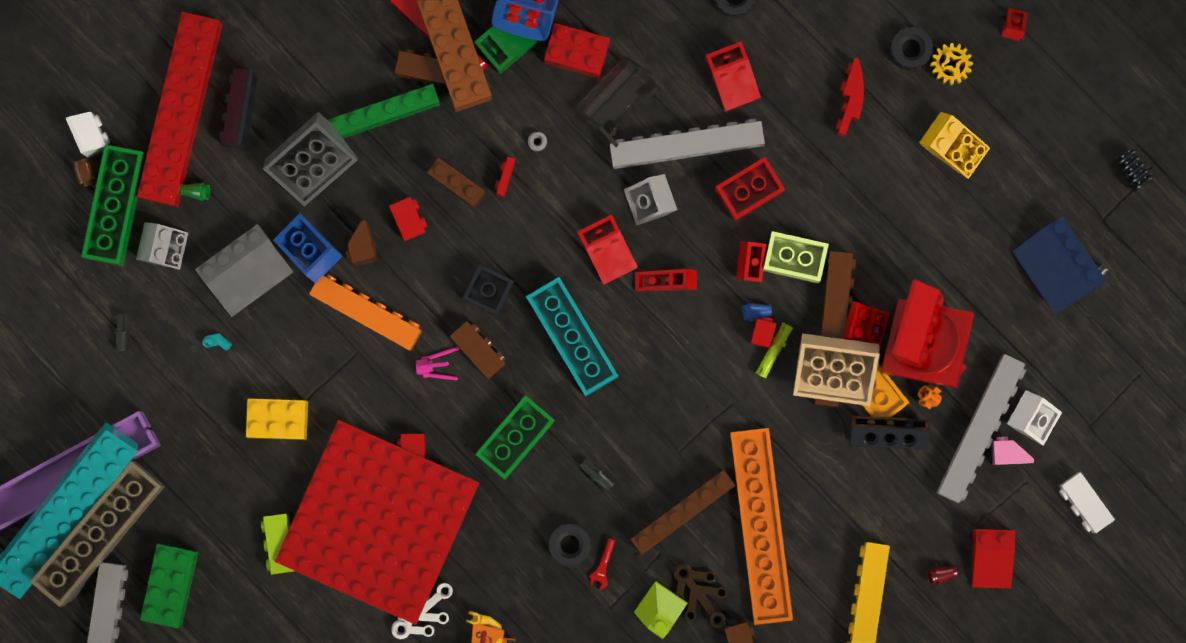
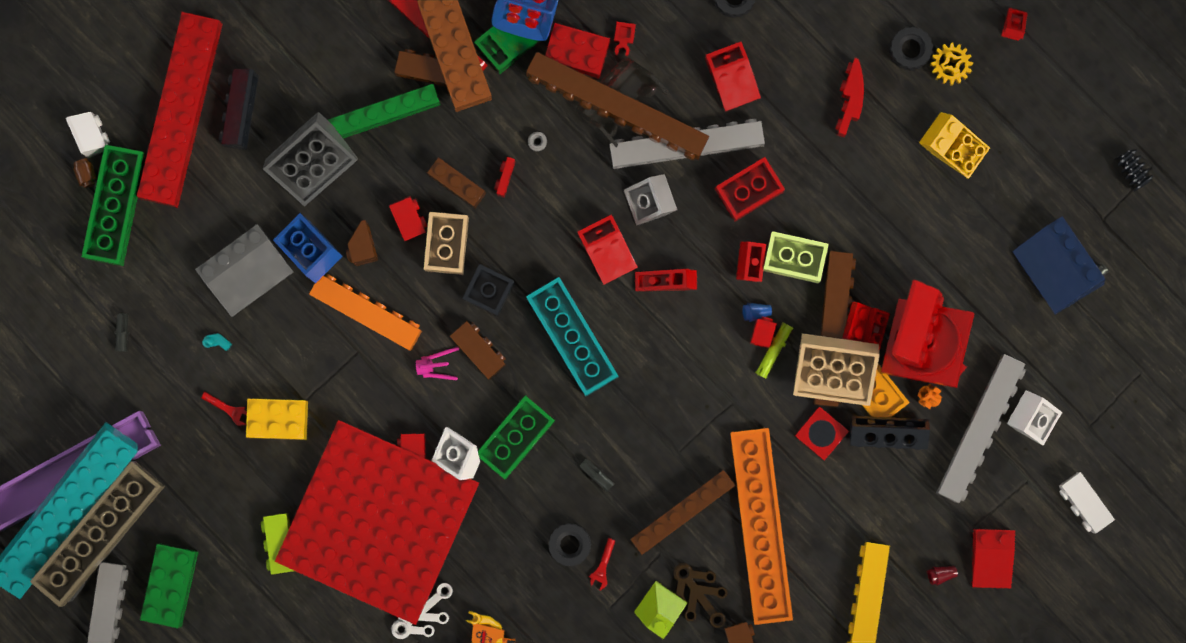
(162, 245): light grey slope -> none
(196, 191): green cone -> none
(234, 412): none -> red piece
(446, 243): none -> tan brick
(456, 455): none -> white slope
(617, 106): none -> reddish brown brick
(624, 34): none -> red plate
(821, 433): none -> red tile
(1008, 452): bright pink slope -> none

